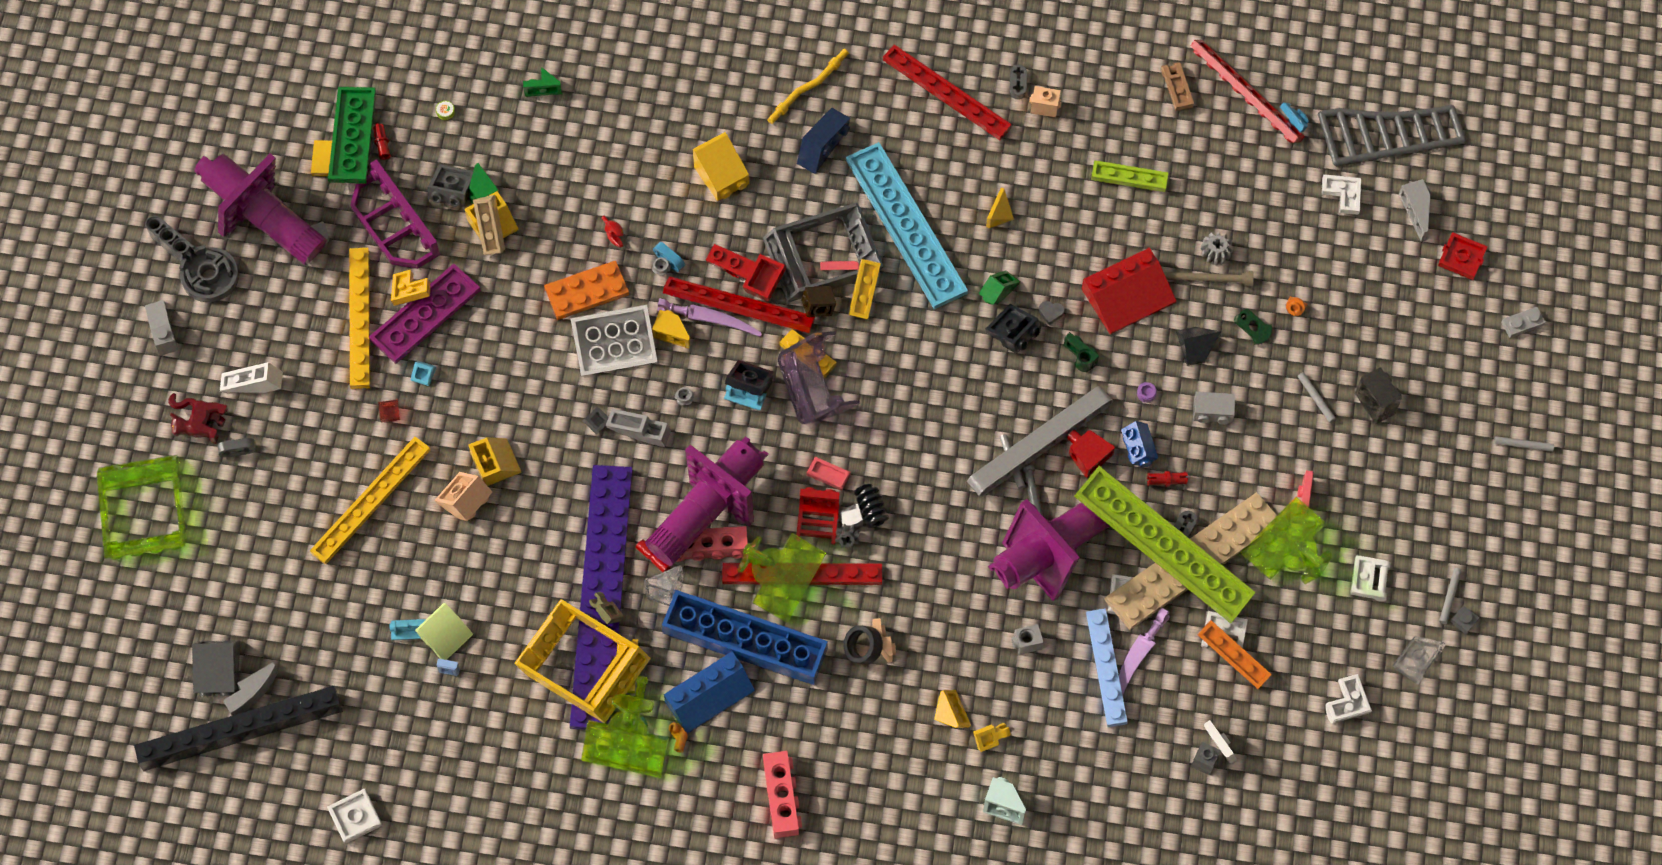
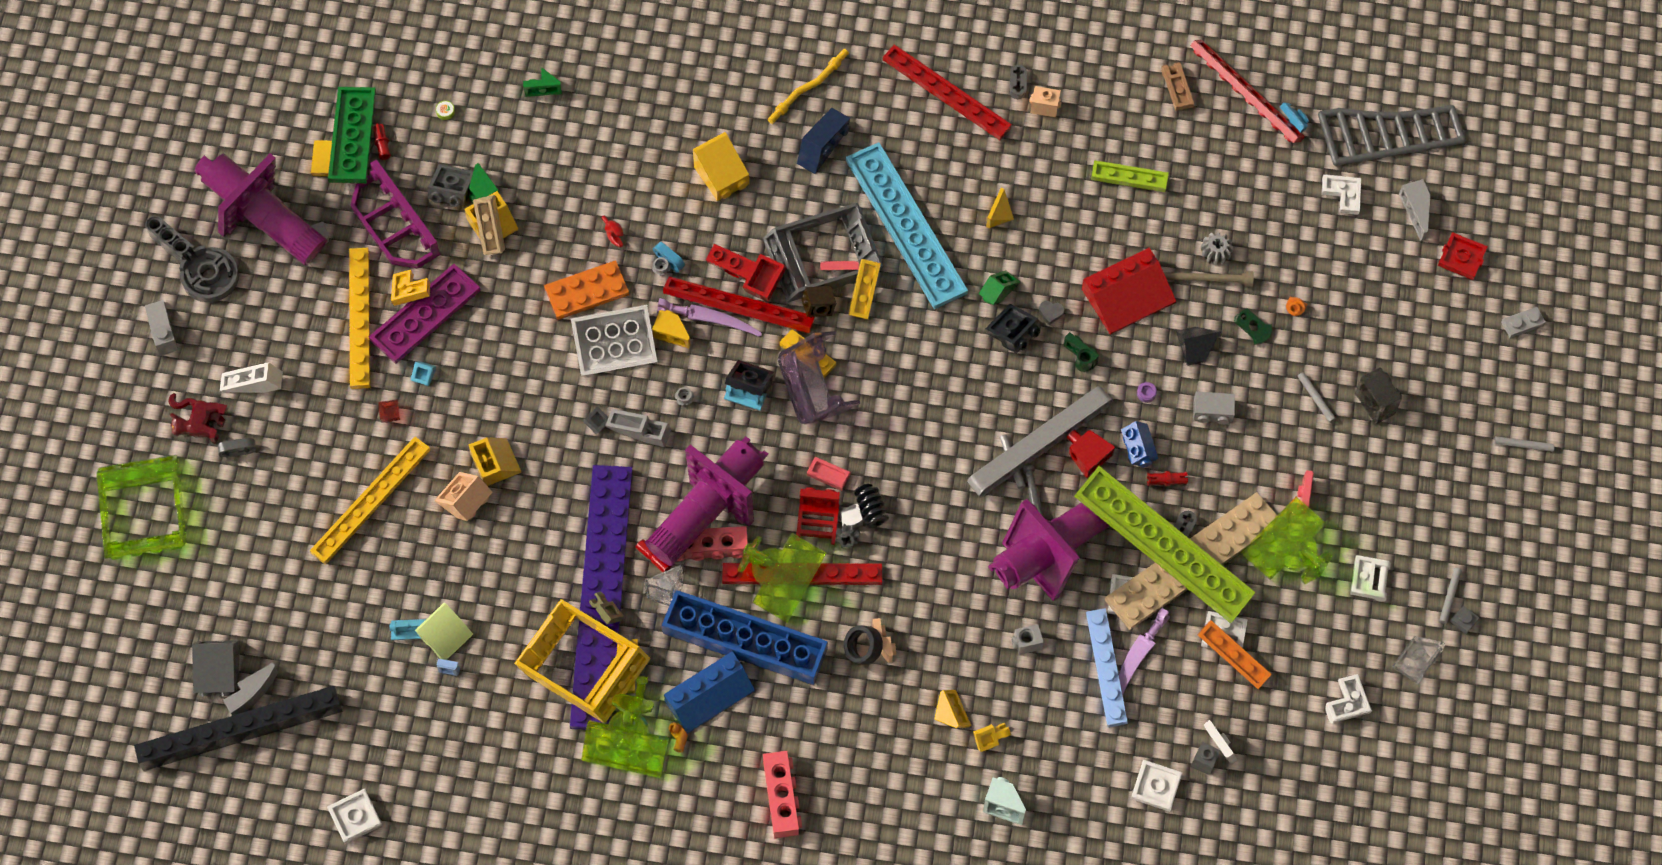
(1156, 785): none -> white plate

